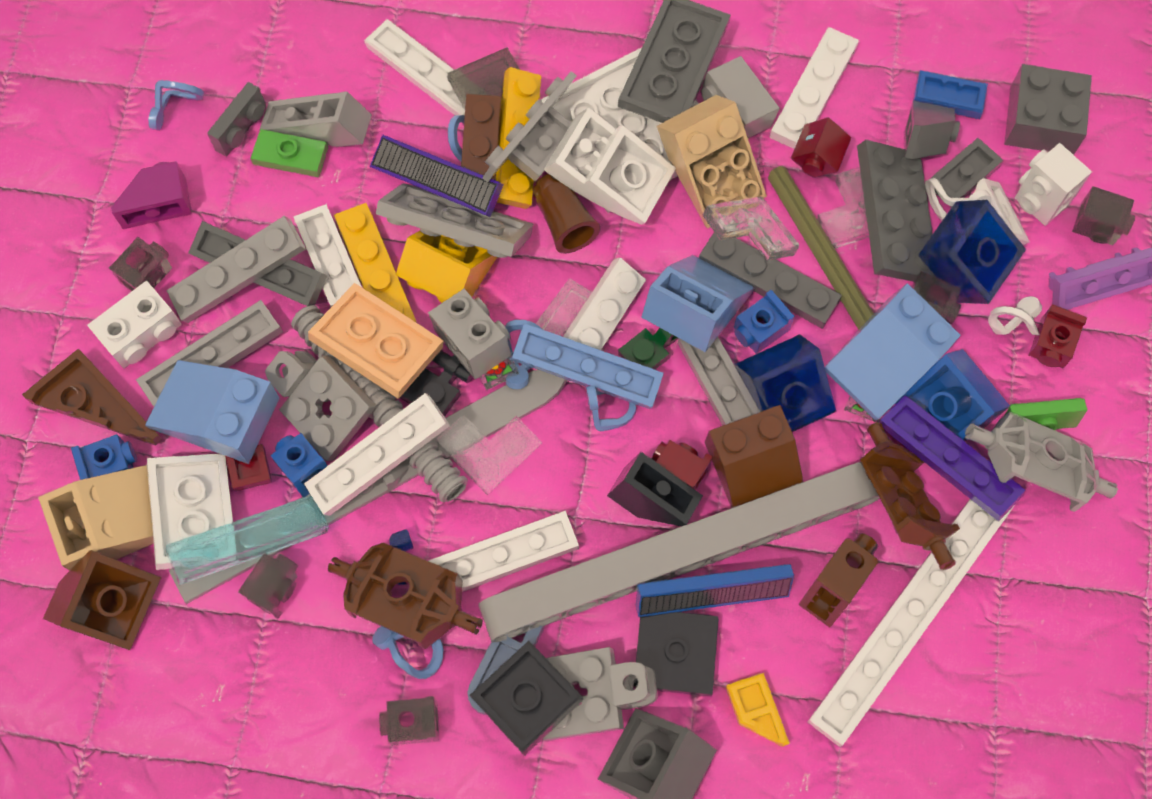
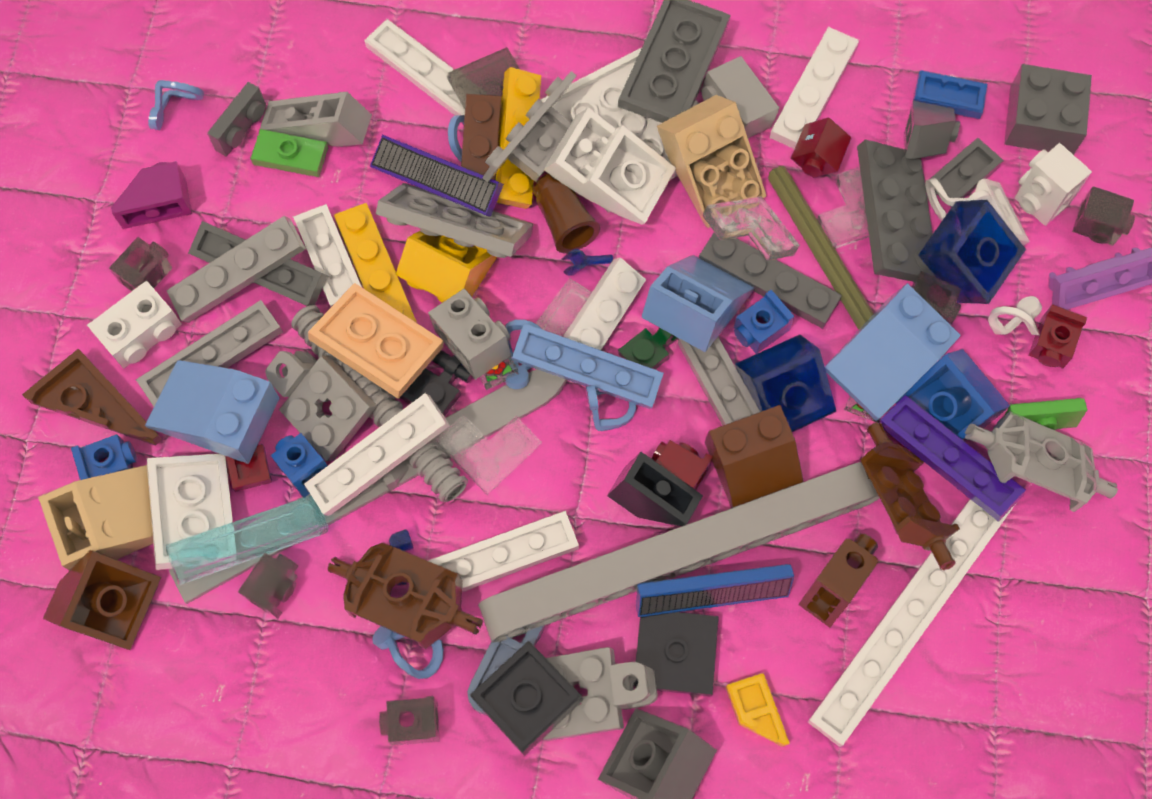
(580, 260): none -> clear blue hand

